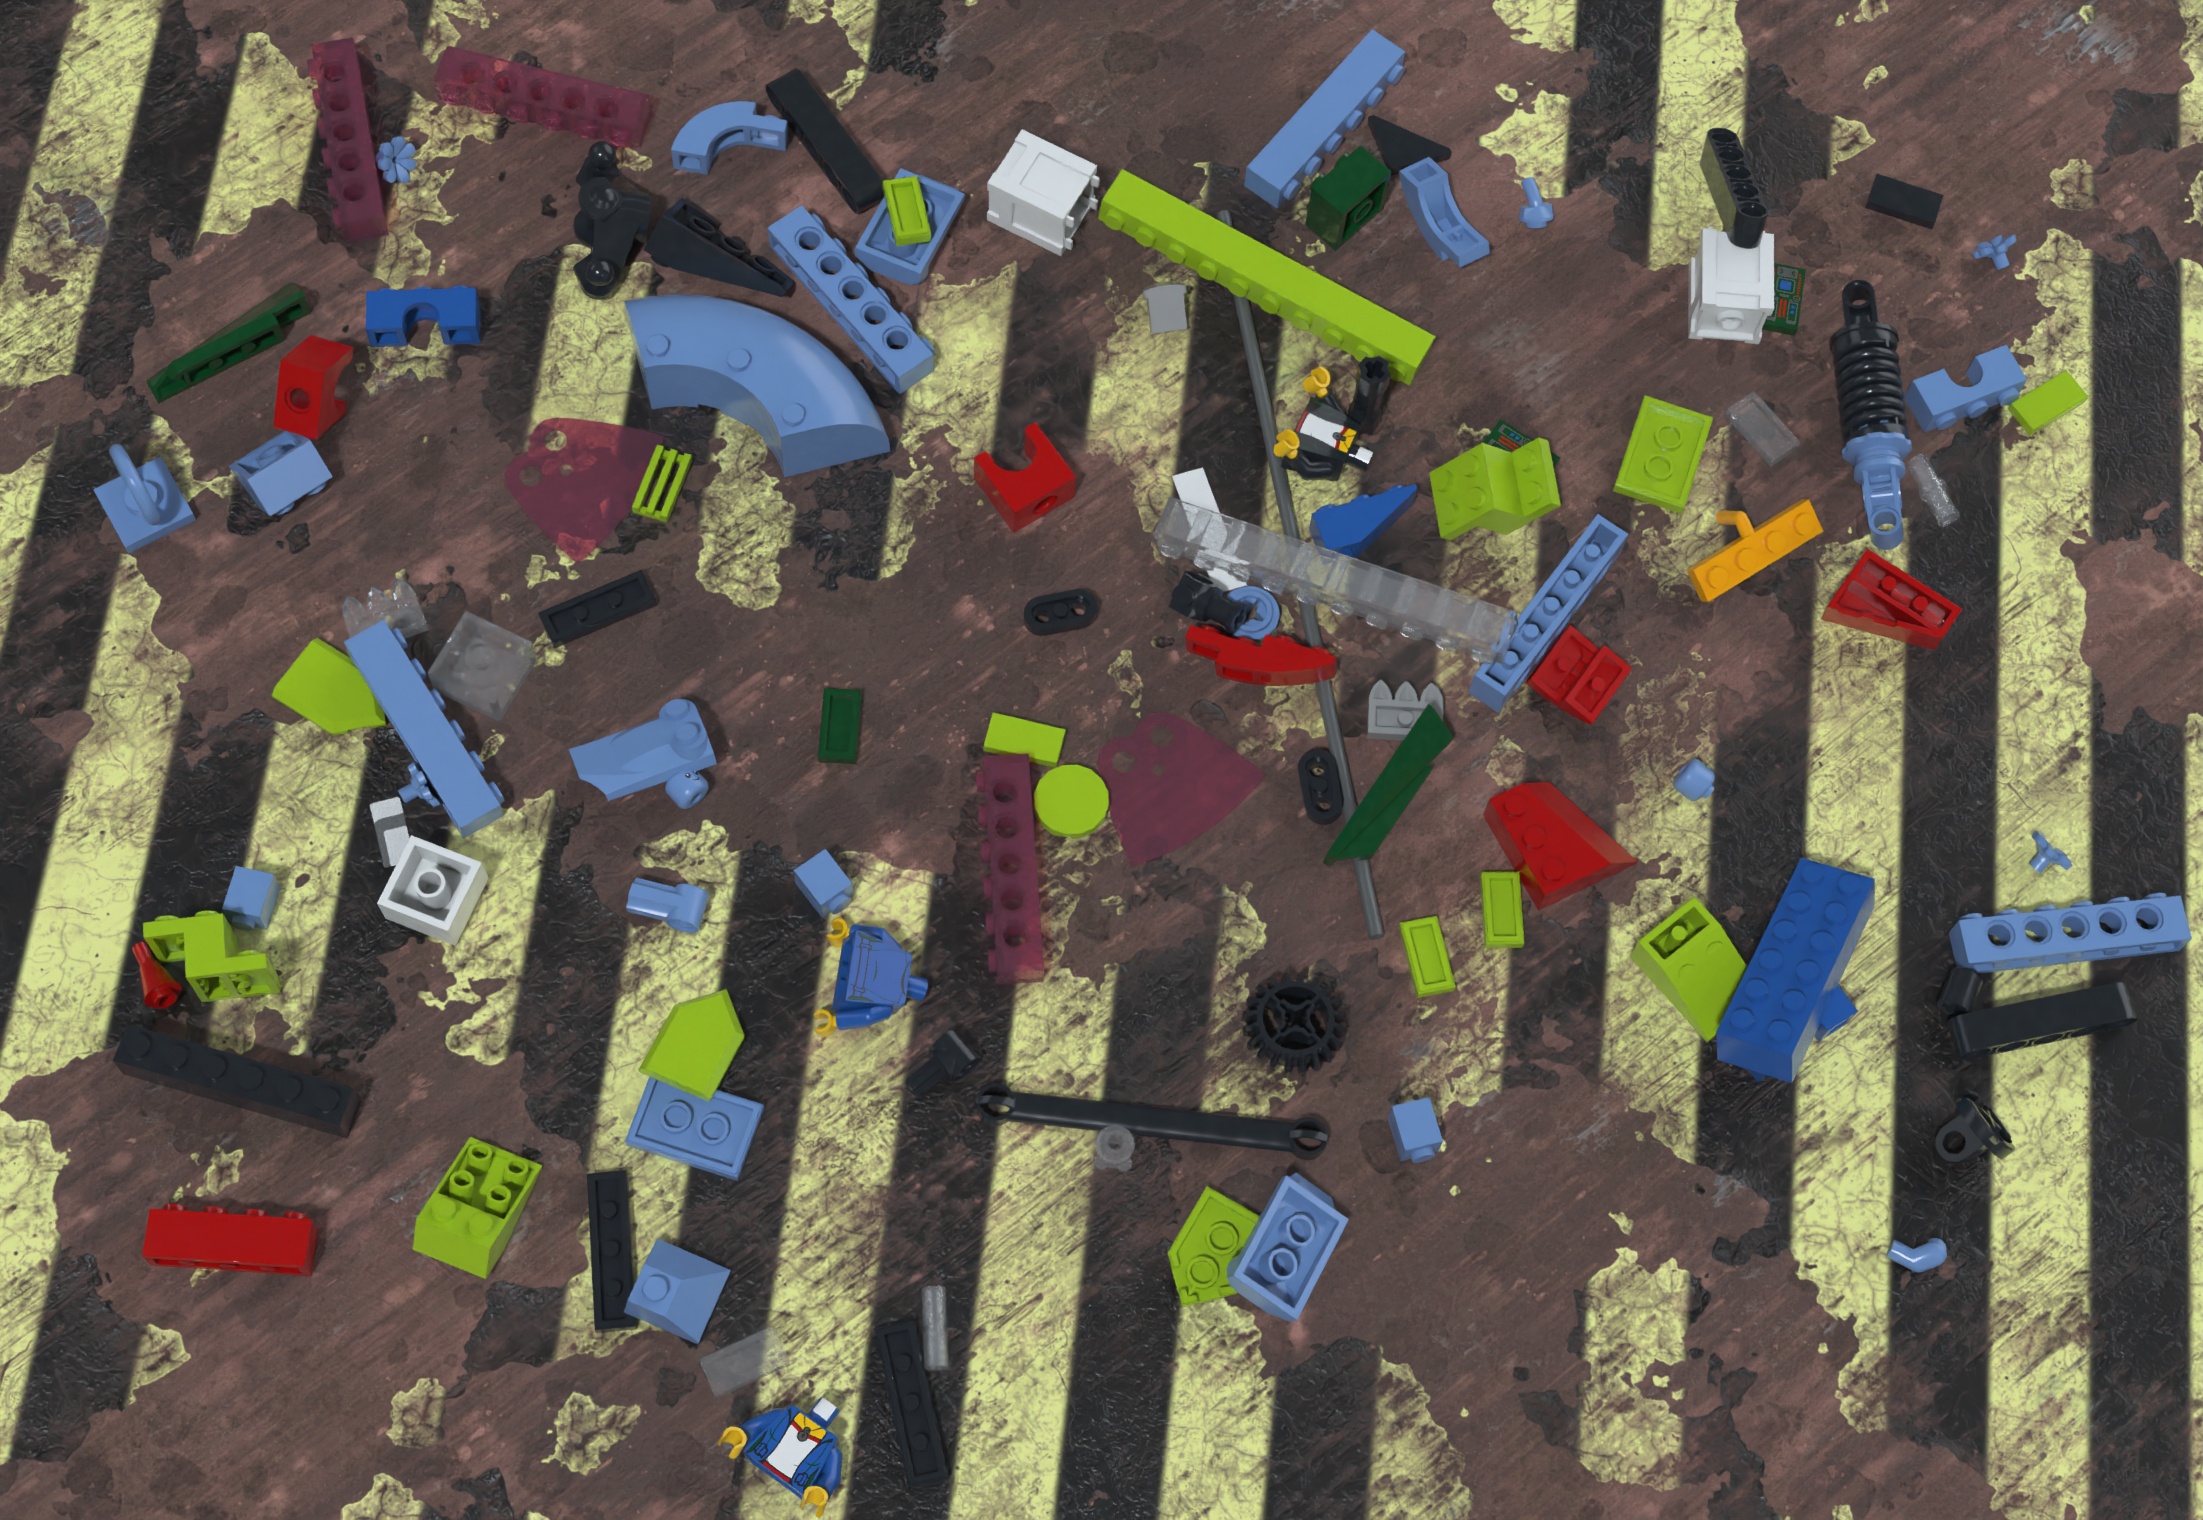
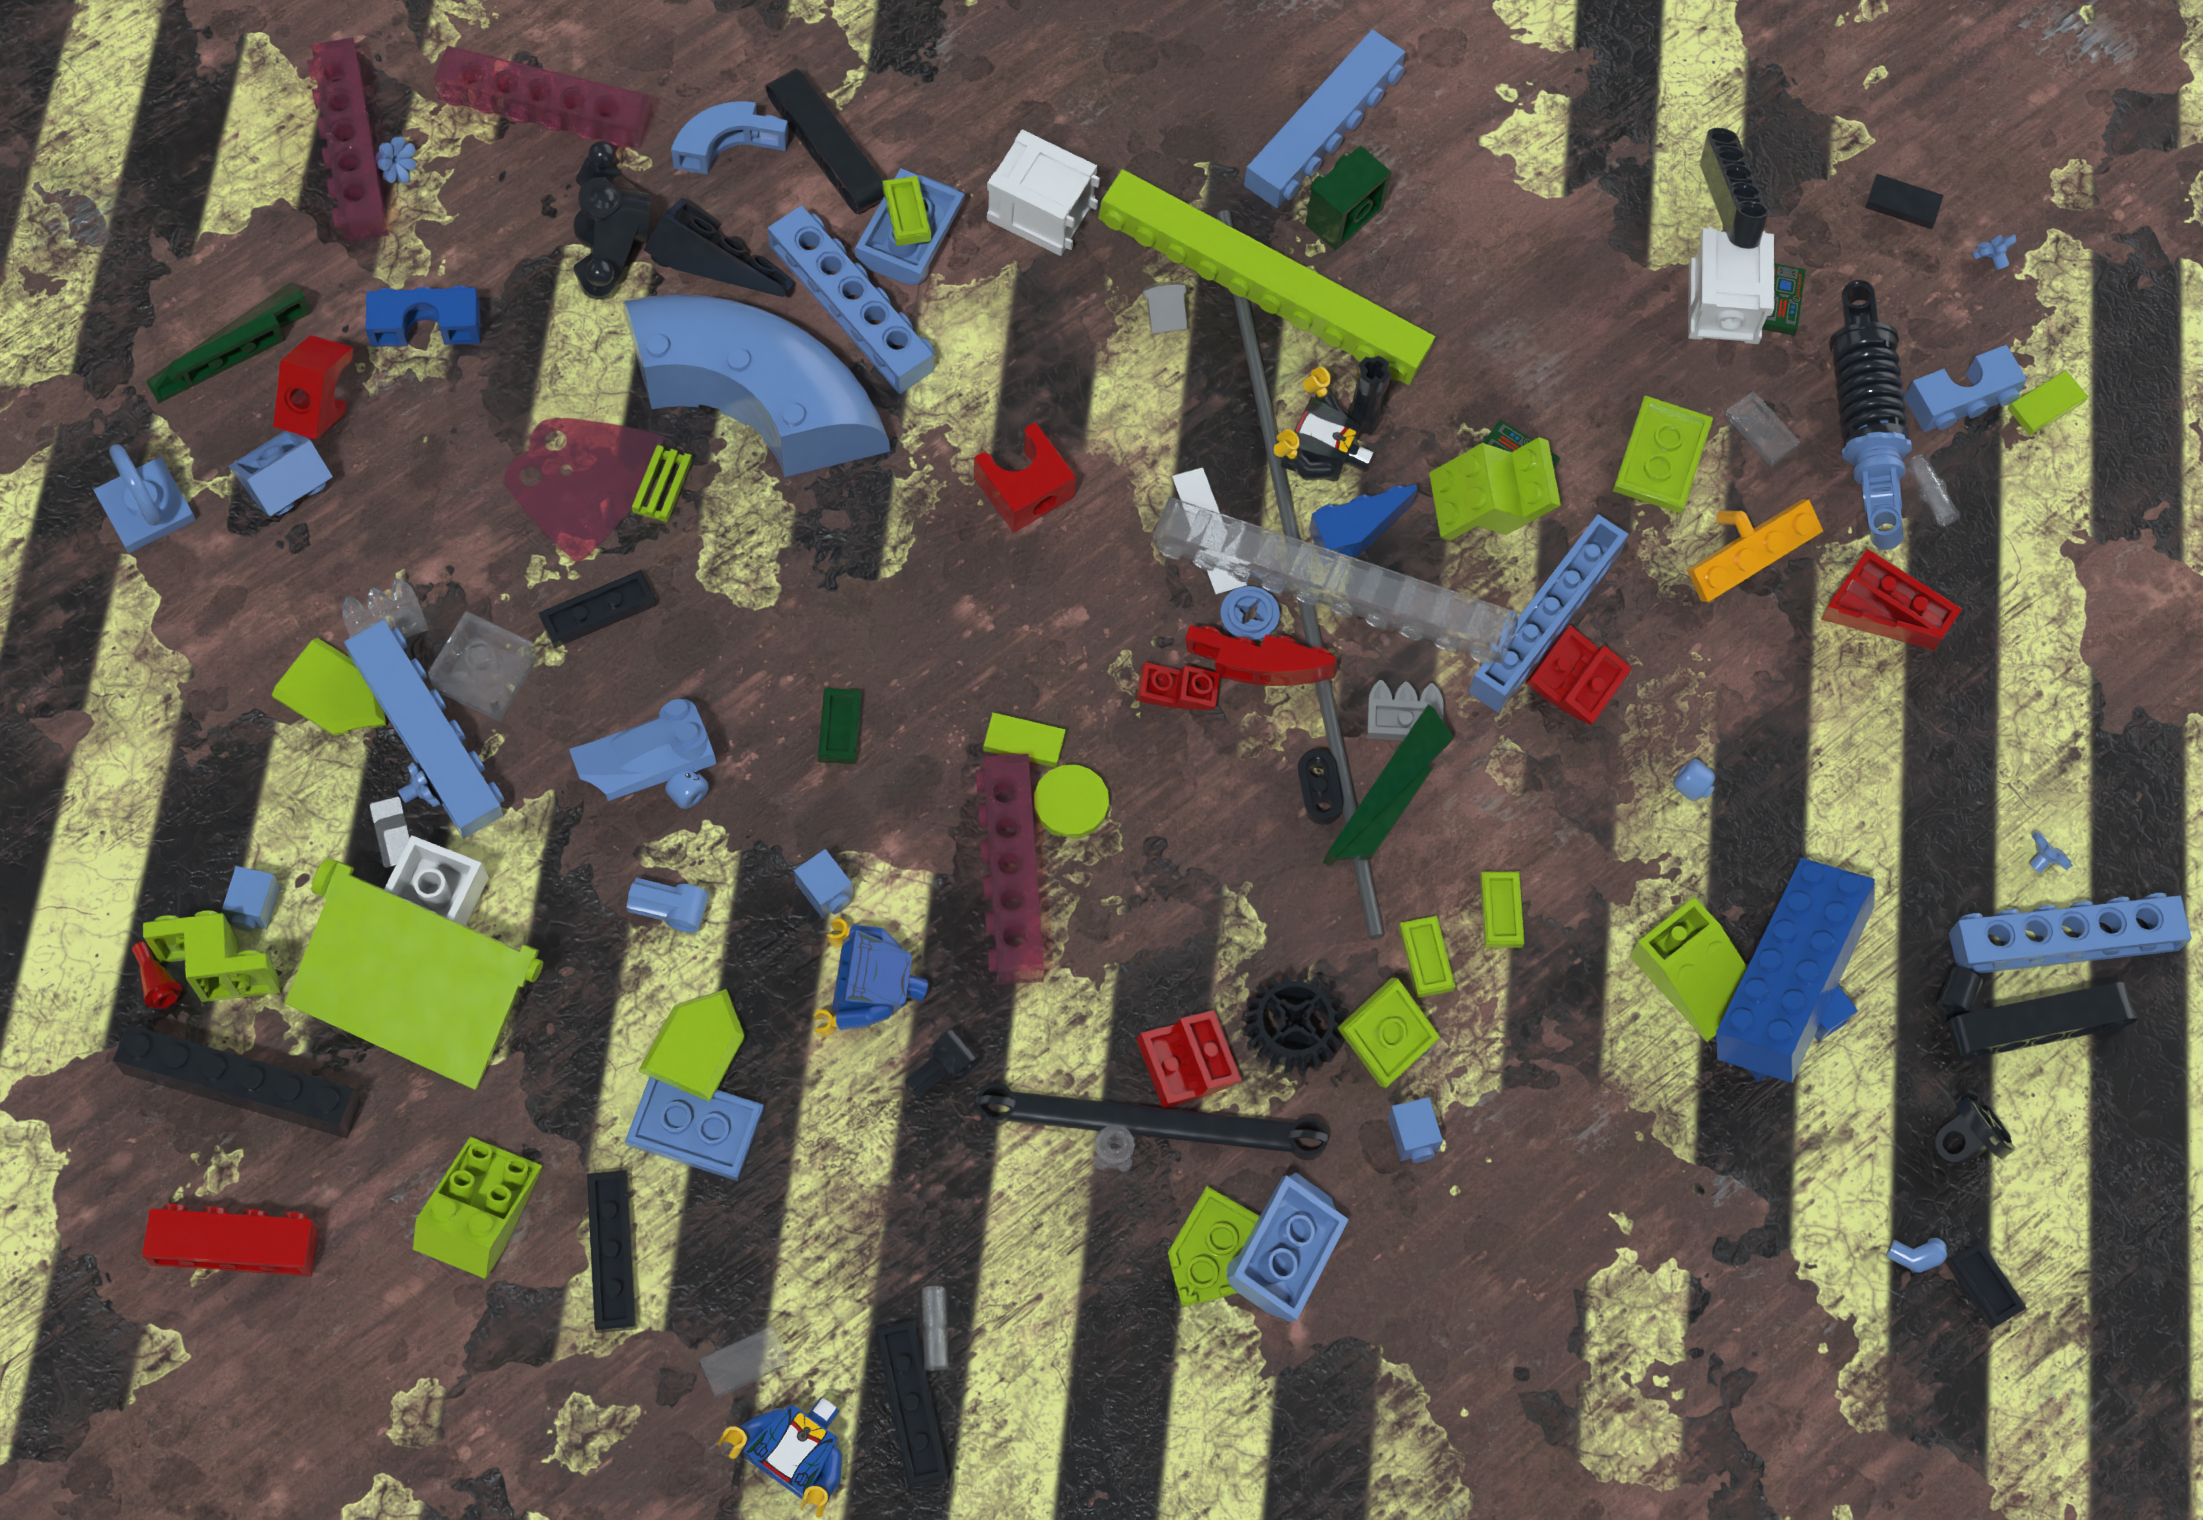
(408, 977): none -> lime door
(676, 1291): medium blue slope -> none
(1058, 610): black plate -> none
(1178, 688): none -> red slope
(1188, 1059): none -> red slope
(1194, 794): clear pink piece -> none
(1203, 600): black connector -> none
(1388, 1032): none -> lime tile
(1402, 147): black tile -> none
(1438, 216): medium blue arch -> none
(1536, 212): medium blue plate -> none
(1552, 842): red wedge -> none
(1985, 1285): none -> black tile

